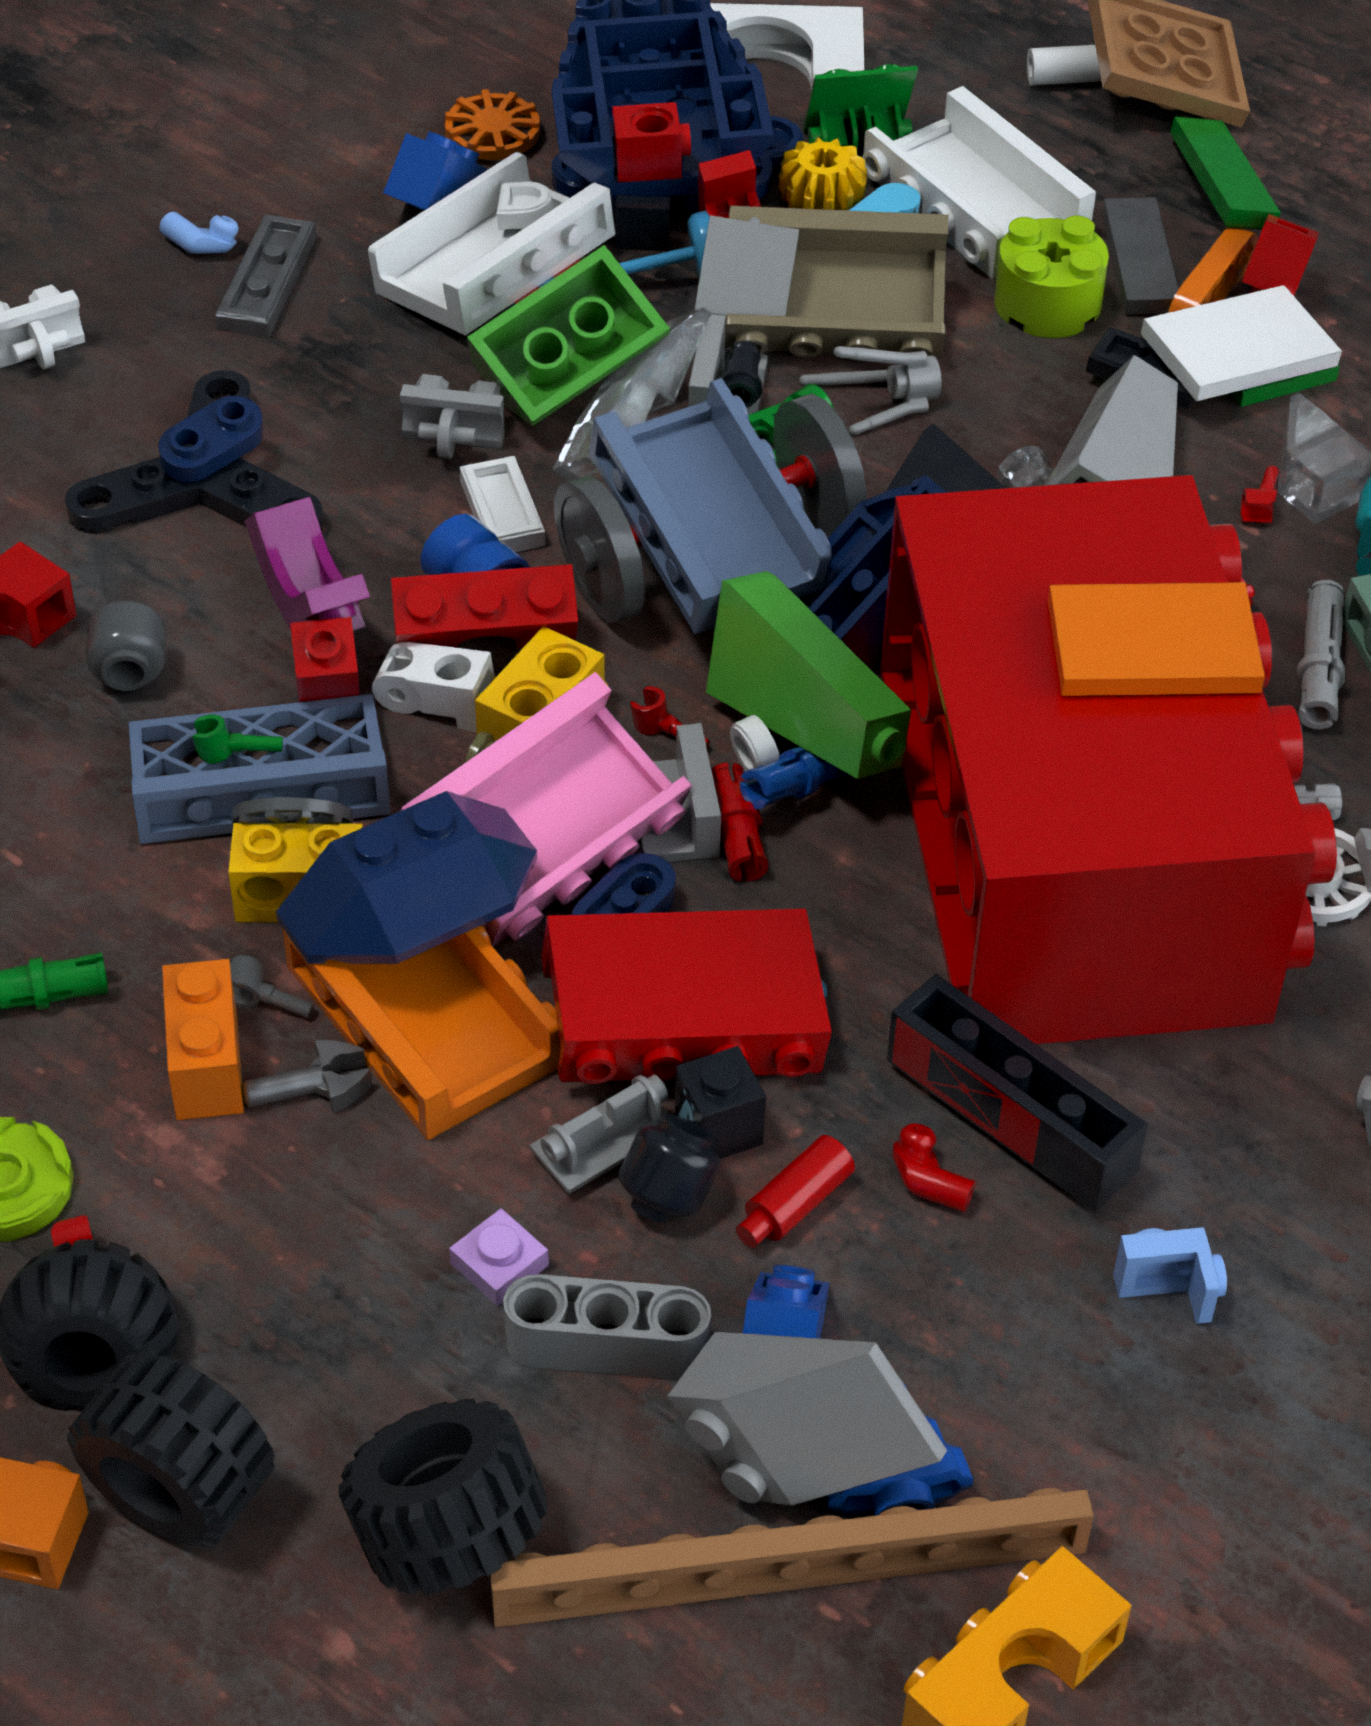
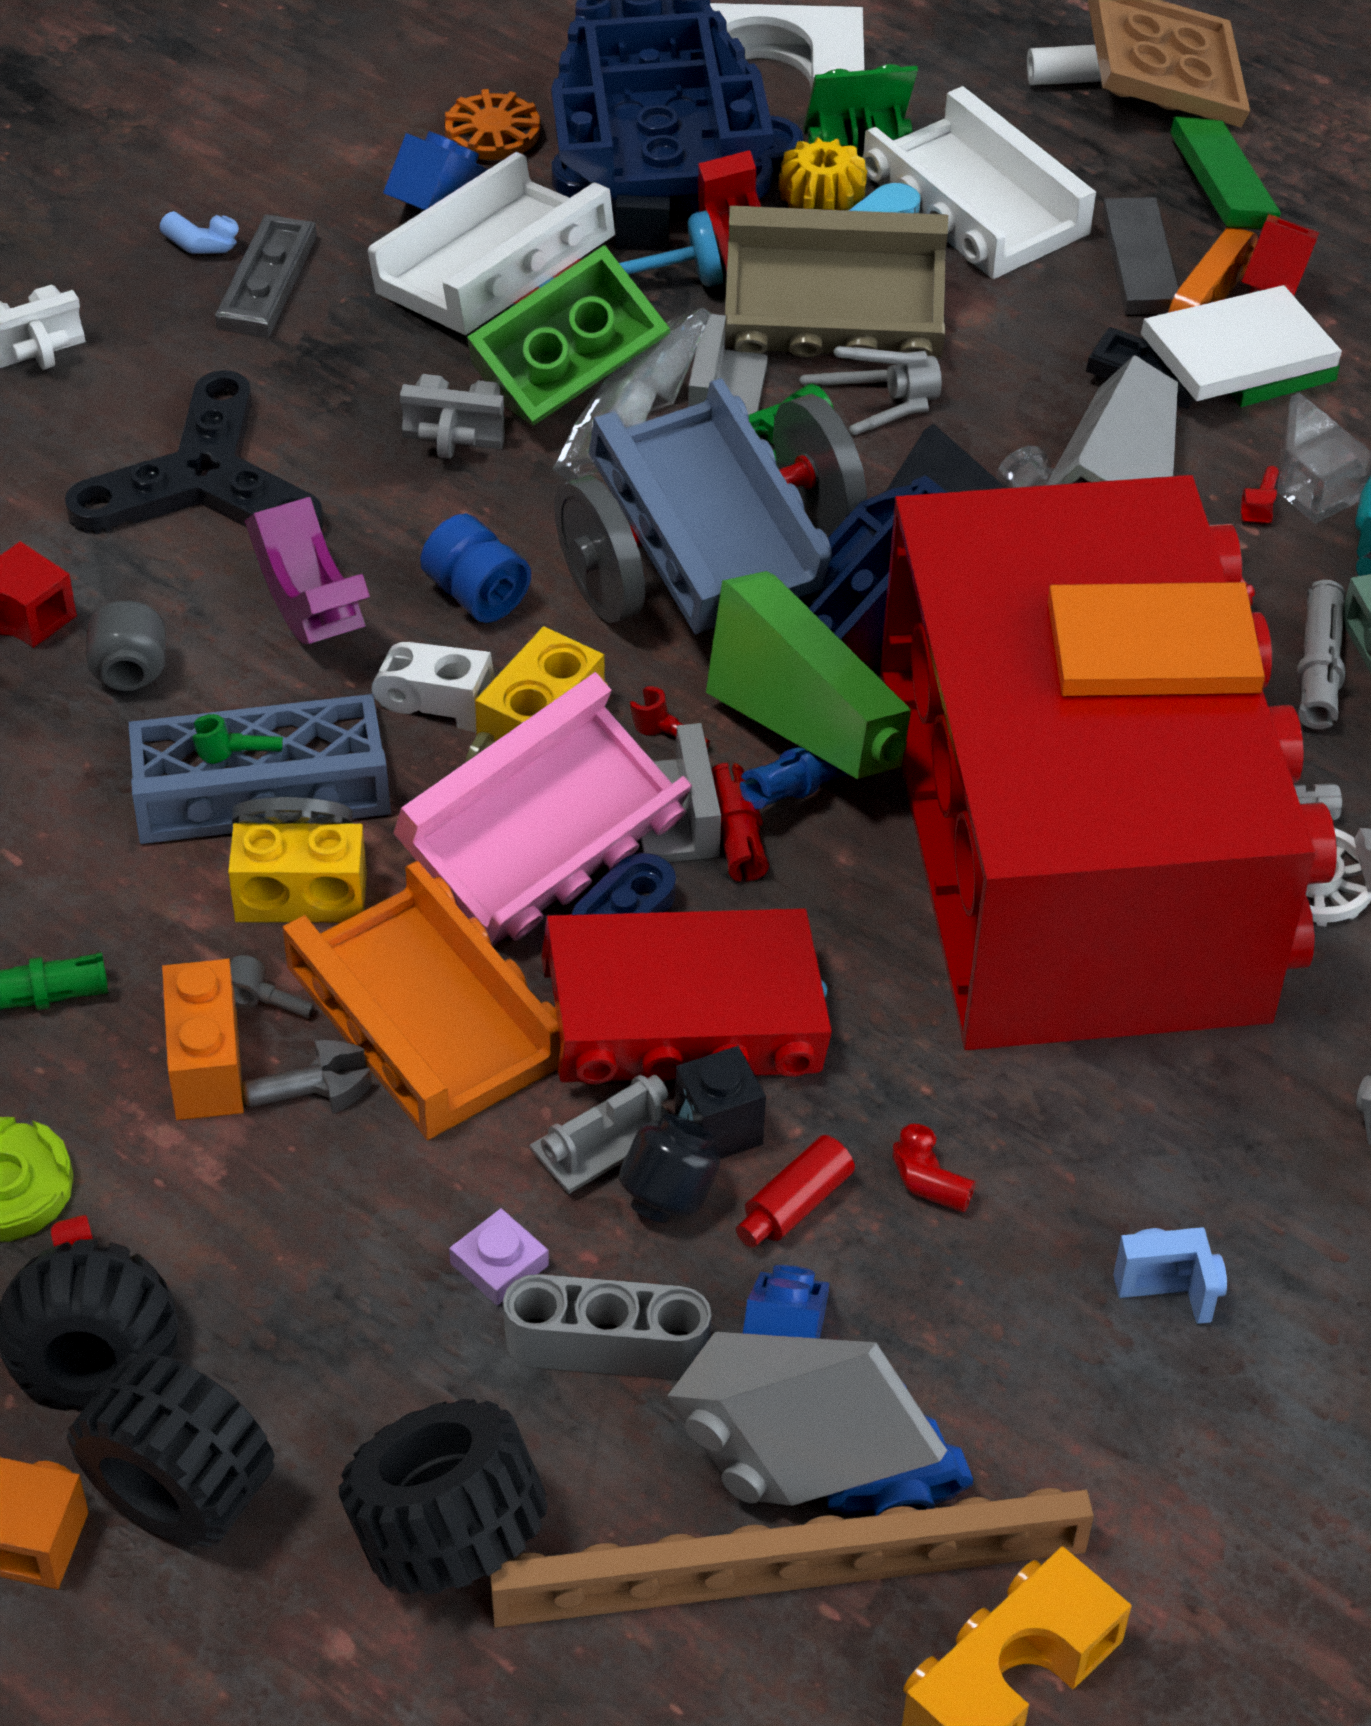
(218, 436): dark blue plate -> none
(324, 659): red brick -> none
(409, 882): dark blue wedge -> none
(484, 603): red arch -> none
(503, 502): white tile -> none
(522, 204): white tile -> none
(649, 142): red brick -> none
(742, 372): black pin -> none
(746, 267): light grey piece -> none
(753, 743): white tile -> none
(1016, 1092): black brick -> none
(1051, 275): lime brick -> none

